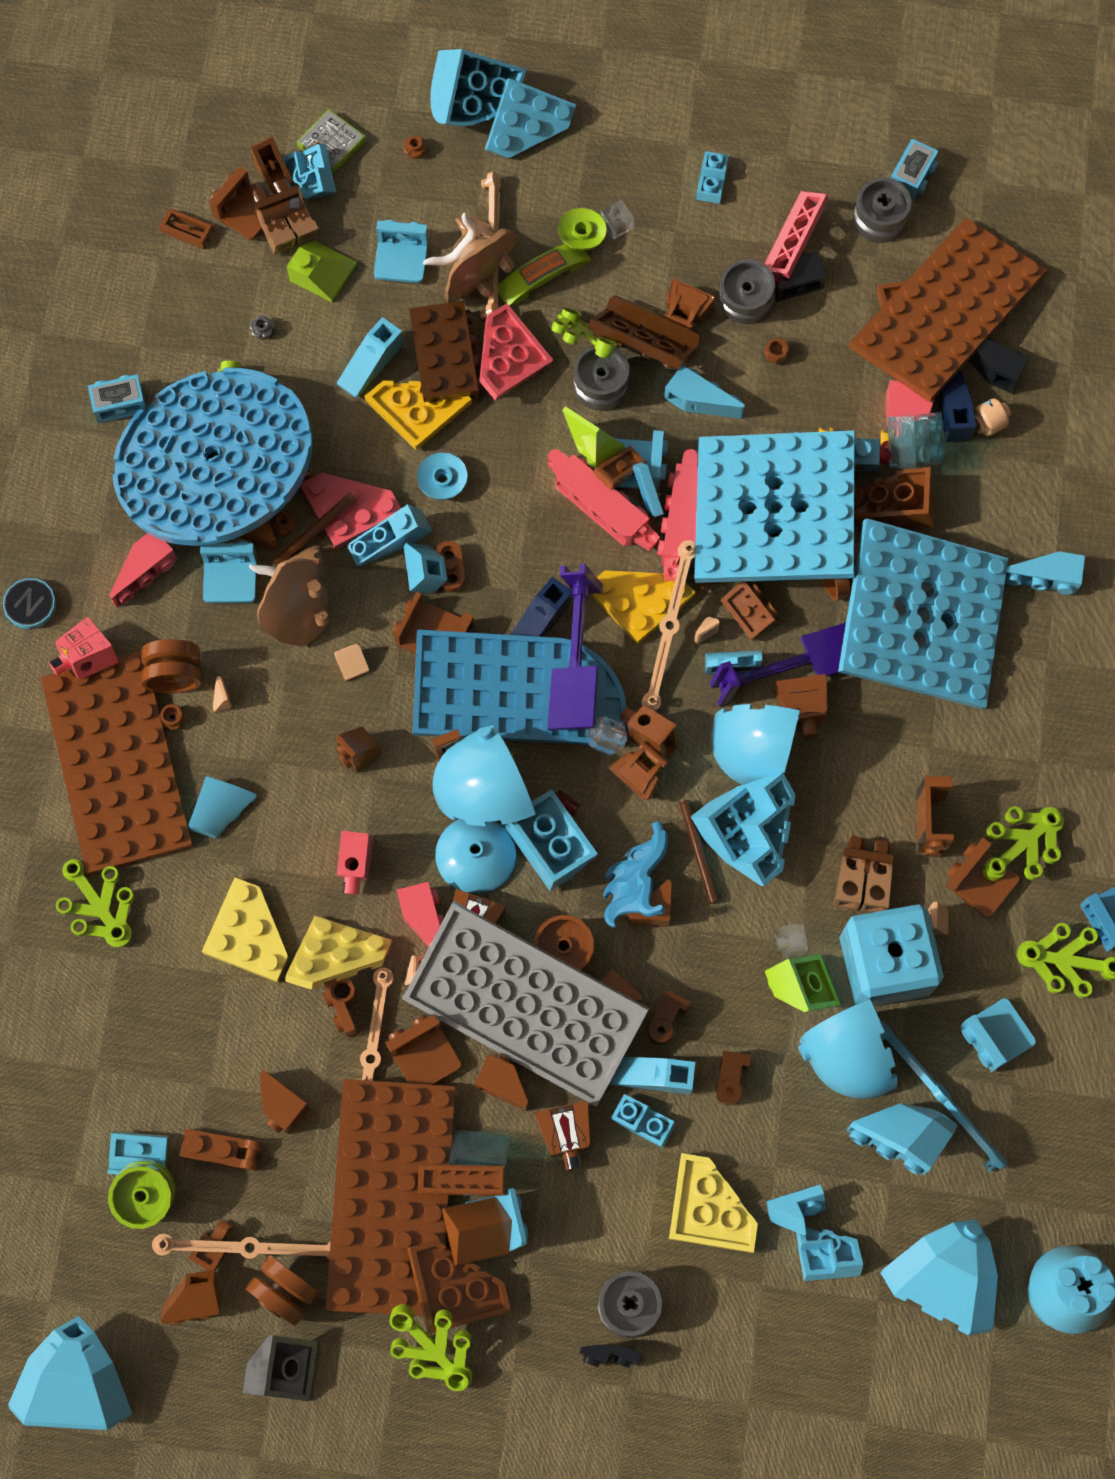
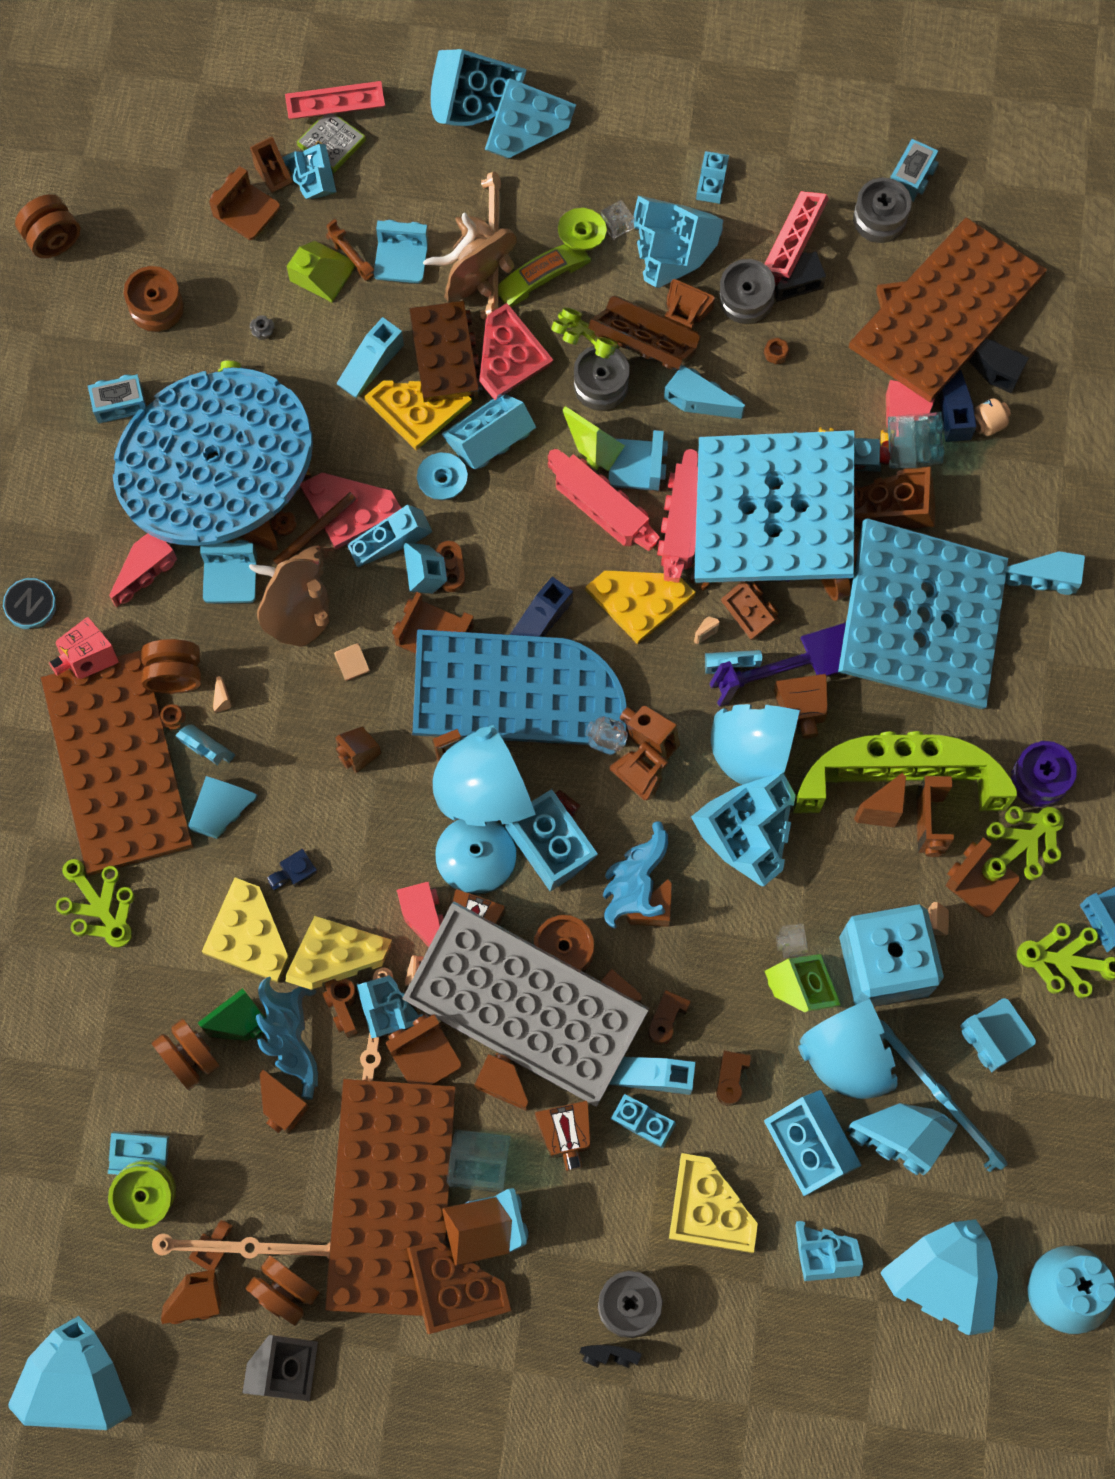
(47, 226): none -> dark orange wheel
(153, 298): none -> dark orange wheel
(178, 234): dark orange tile -> none
(185, 1054): none -> dark orange wheel
(204, 744): none -> medium azure slope
(219, 1149): dark orange plate -> none
(233, 1019): none -> green slope
(283, 217): hips -> none
(283, 1030): none -> dark azure piece
(295, 869): none -> dark blue plate
(334, 100): none -> coral fence
(337, 236): none -> dark orange bar
(354, 847): coral torso -> none
(384, 1007): none -> medium azure slope
(415, 152): dark orange plate -> none
(431, 1349): lime plant -> none
(461, 1180): dark orange plate -> none
(489, 431): none -> medium azure slope
(575, 688): dark purple piece -> none
(618, 467): dark orange plate -> none
(647, 489): medium azure tile -> none
(673, 238): none -> medium azure brick
(687, 552): light nougat piece -> none
(699, 852): reddish brown bar -> none
(790, 1209): medium azure slope -> none
(812, 1142): none -> medium azure slope
(868, 867): medium nougat hips -> none
(885, 805): none -> dark orange slope
(914, 754): none -> lime slope
(1043, 773): none -> dark purple wheel

